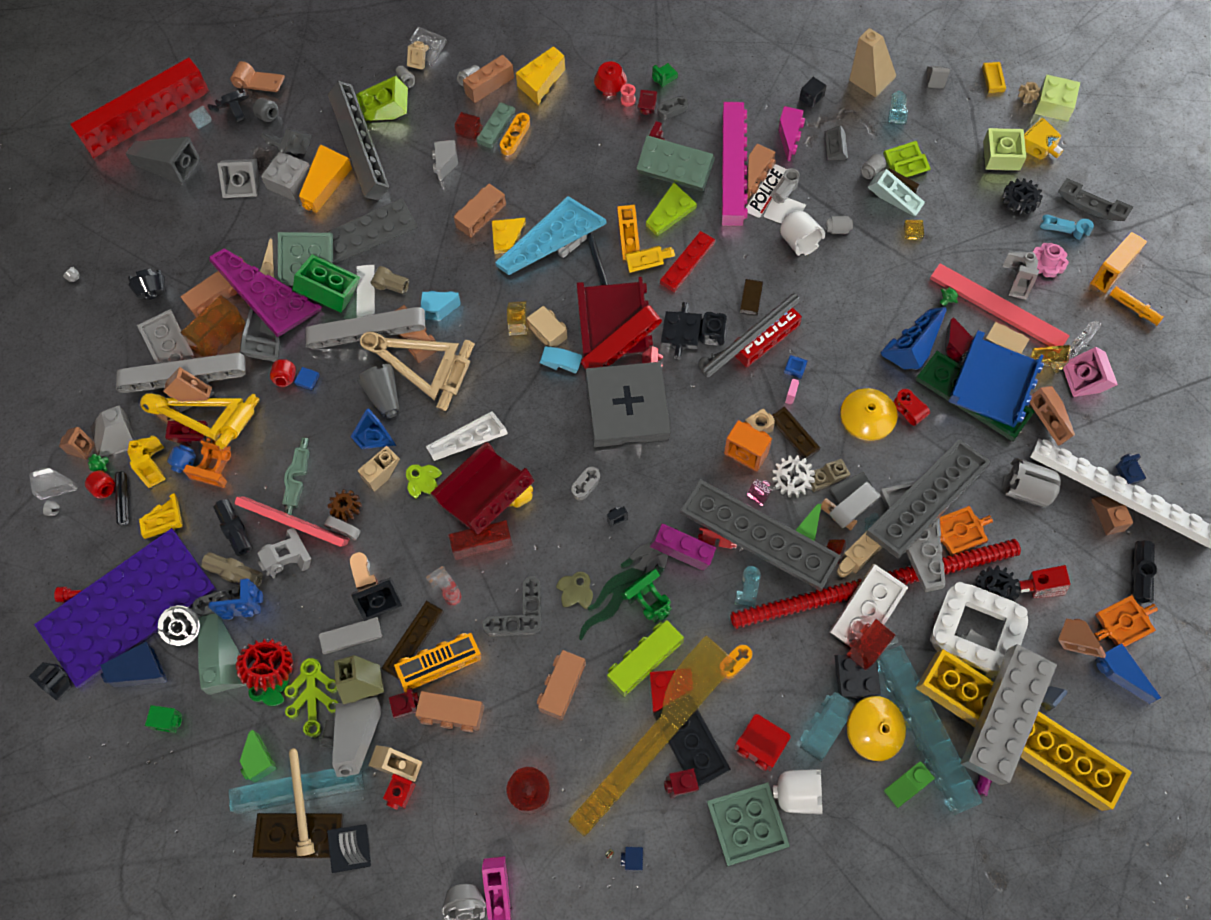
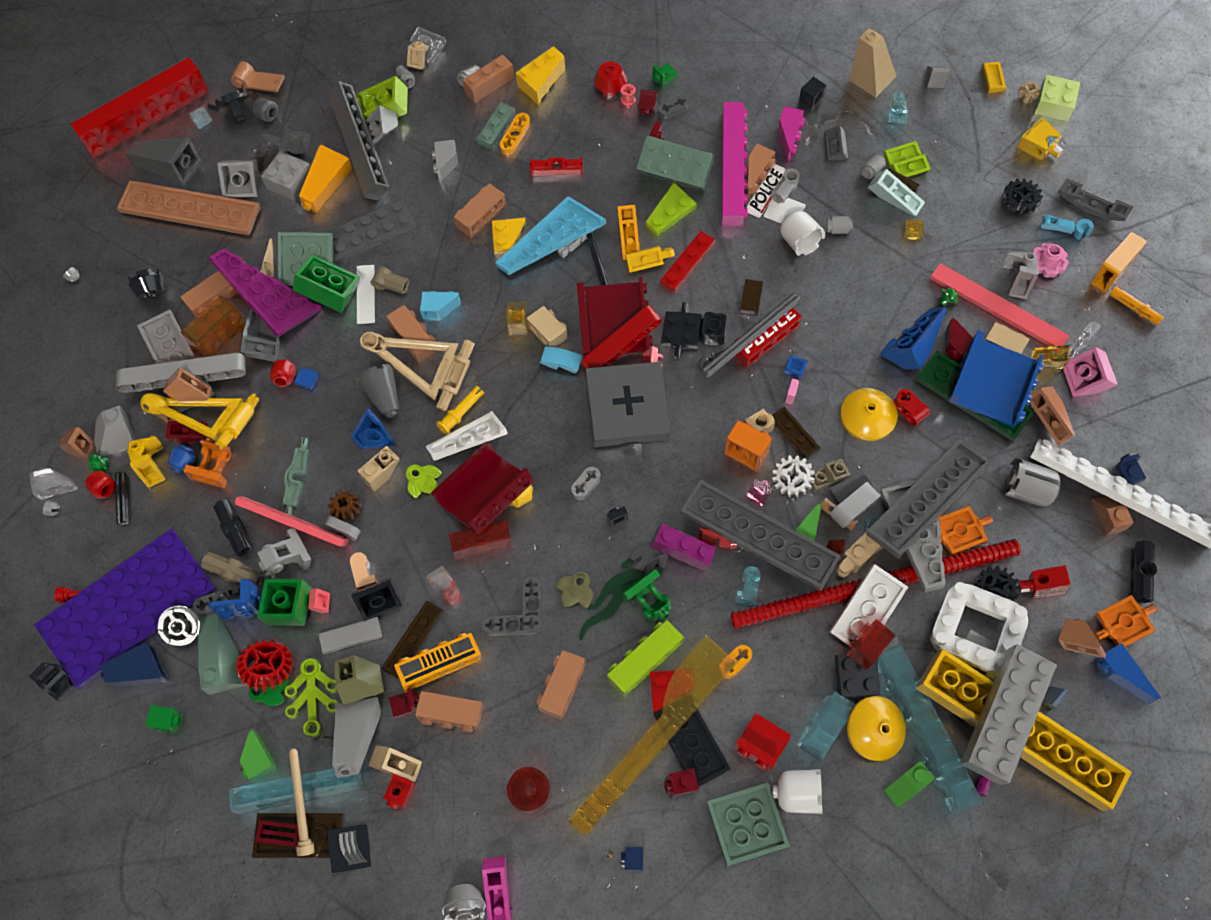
(161, 518): yellow wing -> none
(189, 207): none -> nougat plate
(260, 830): none -> dark red tile
(284, 602): none -> green brick
(319, 601): none -> coral tile
(352, 329): light grey beam -> none
(381, 123): none -> light grey slope
(454, 416): none -> yellow pin
(468, 126): clear red brick -> none
(568, 167): none -> red piece
(1004, 149): yellowish green brick -> none

